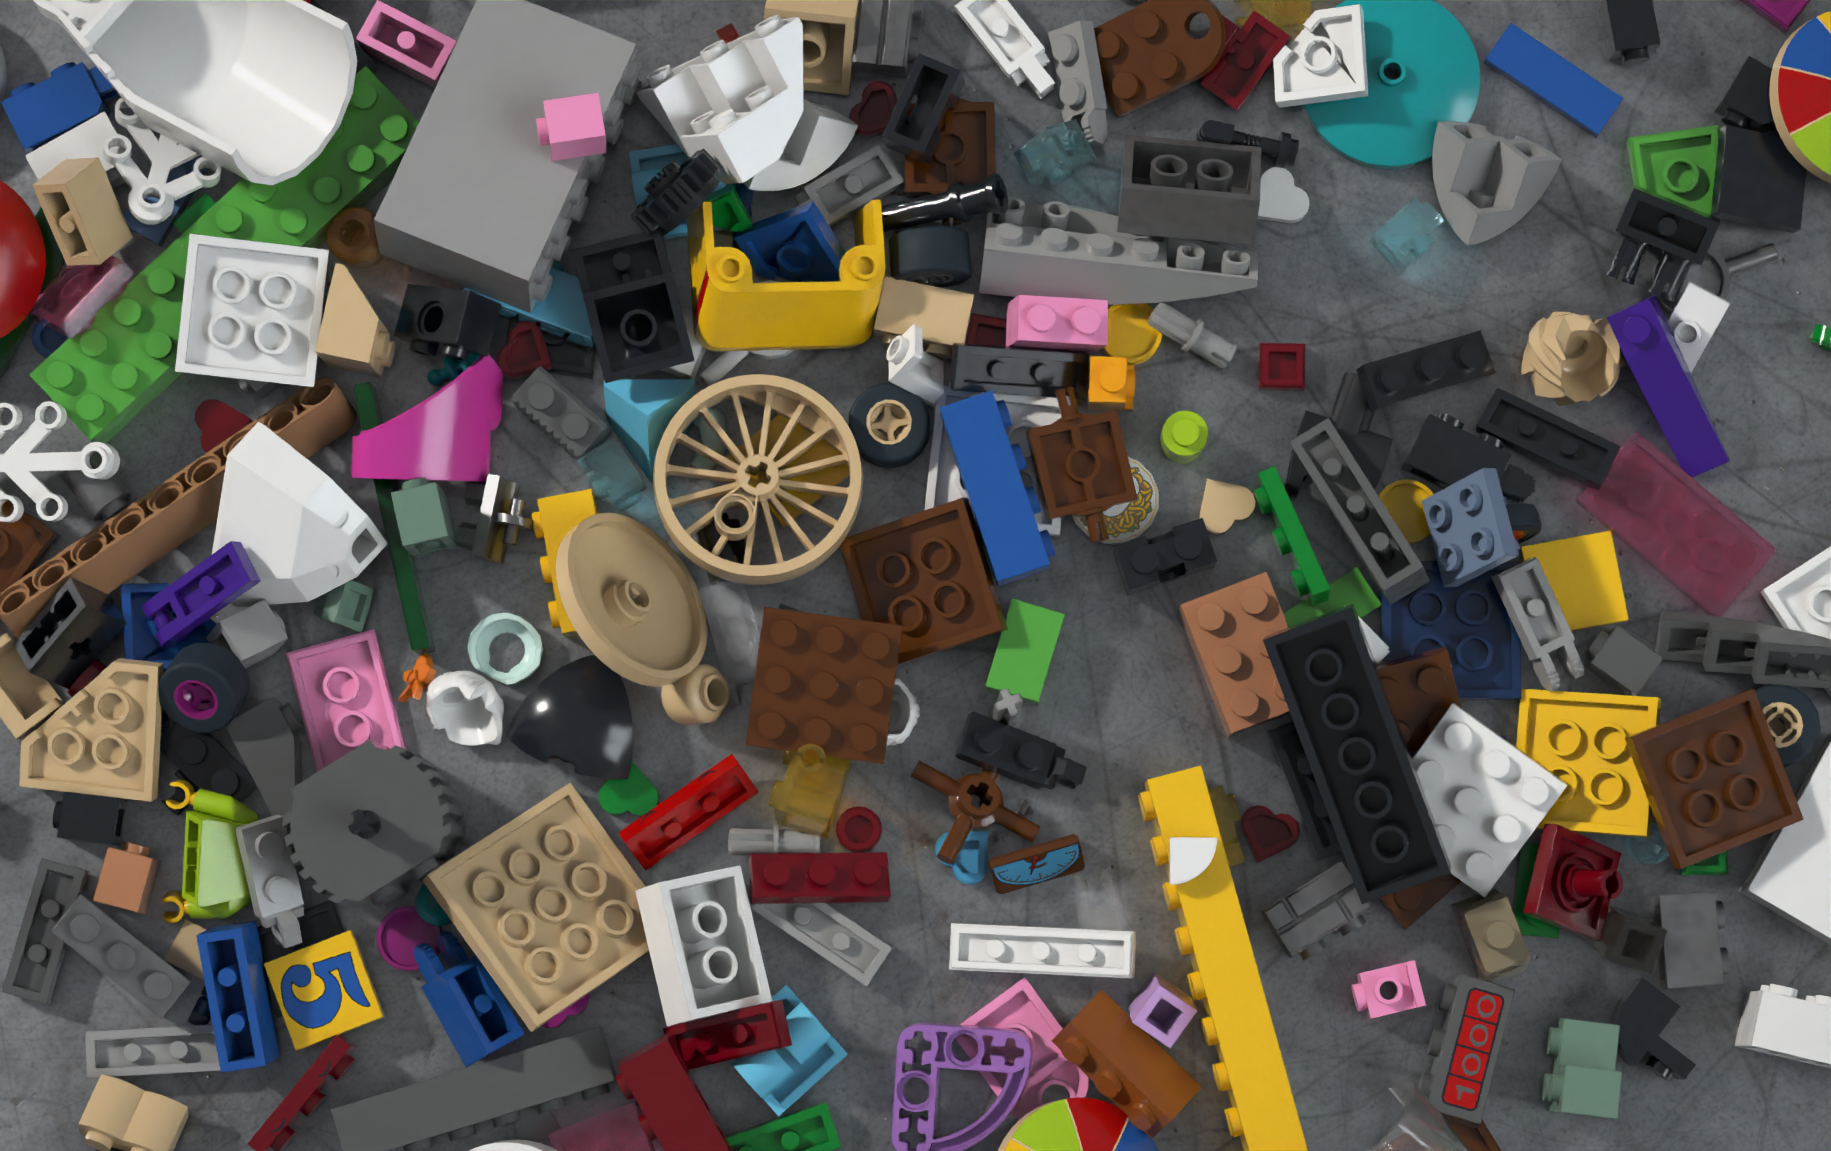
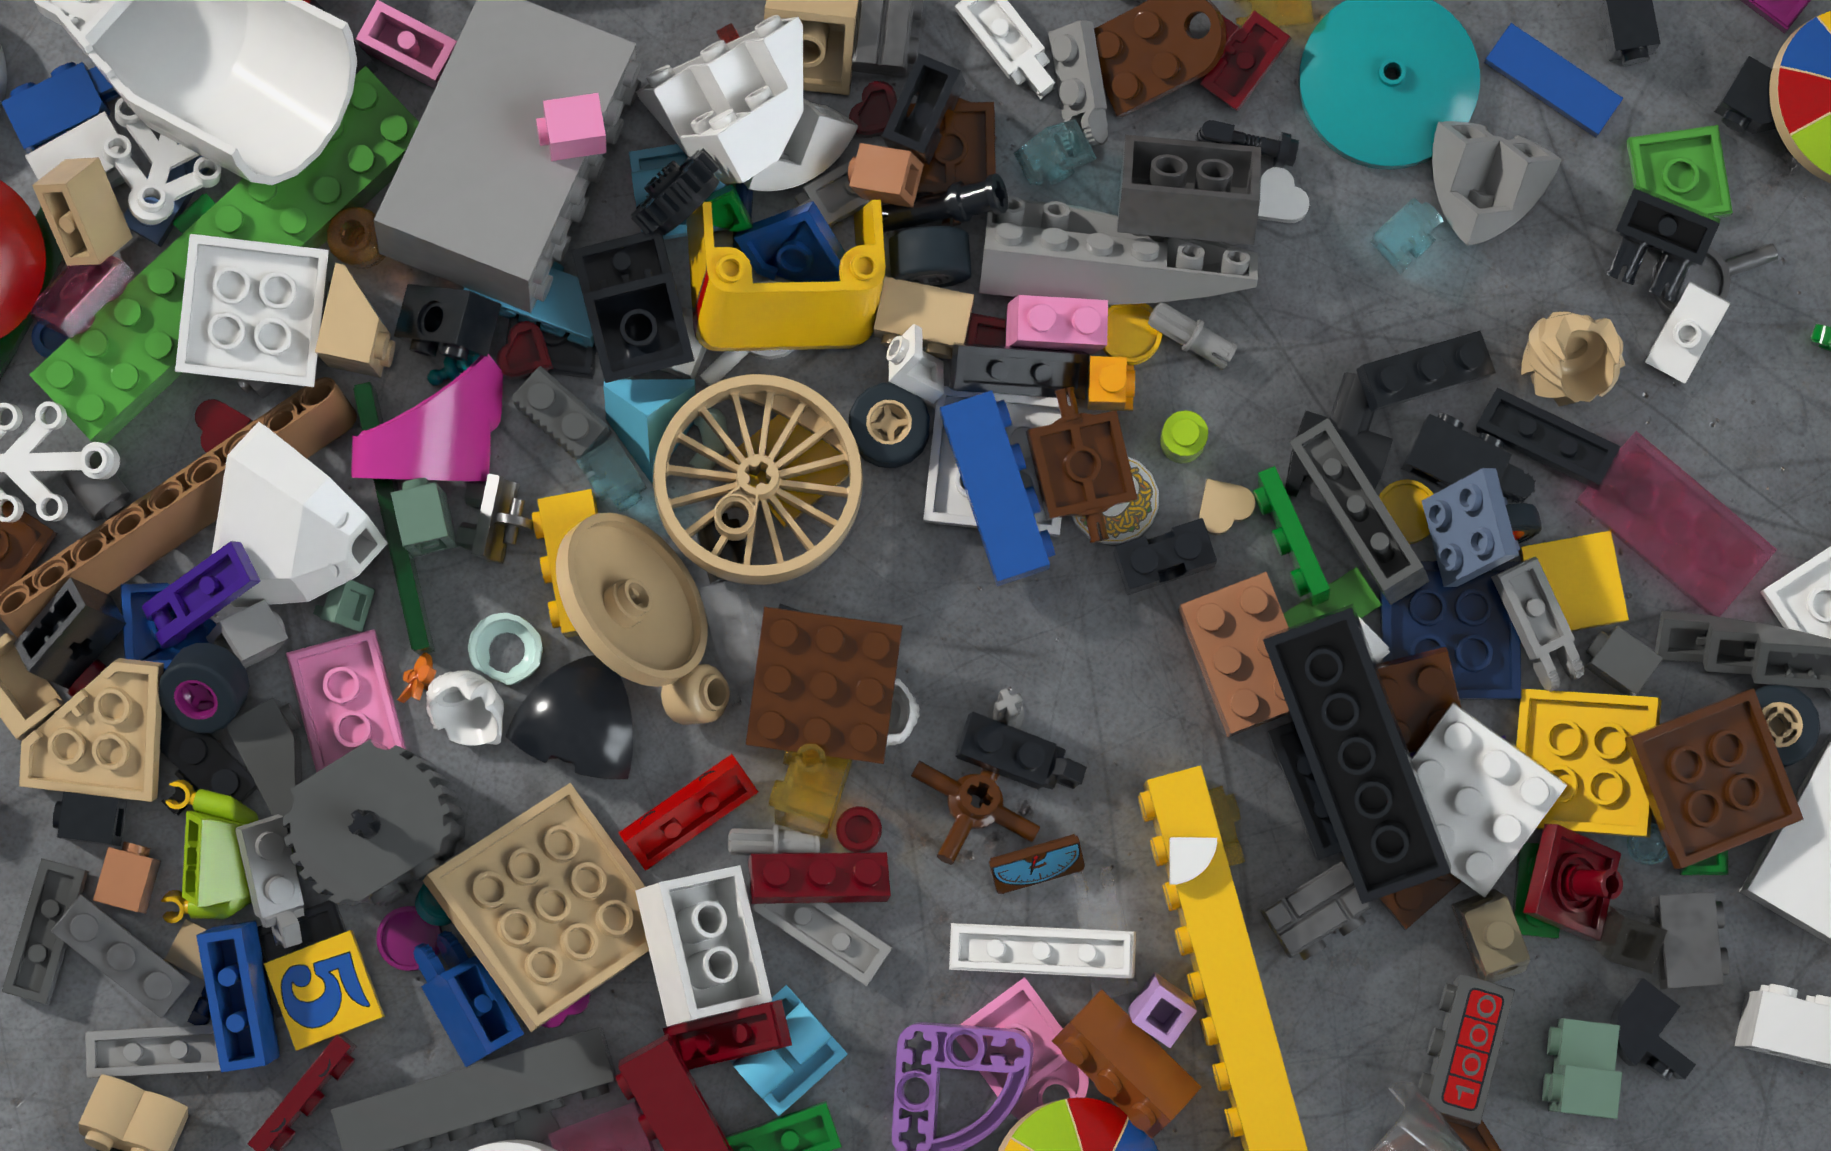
(629, 794): green tile -> none
(885, 174): none -> nougat brick
(928, 578): reddish brown plate -> none
(972, 859): dark azure tile -> none
(1025, 651): bright green panel -> none
(1267, 832): dark red tile -> none
(1281, 367): dark red tile -> none
(1324, 60): white plate -> none
(1407, 984): bright pink brick -> none
(1668, 385): dark purple slope -> none
(1757, 180): black tile -> none

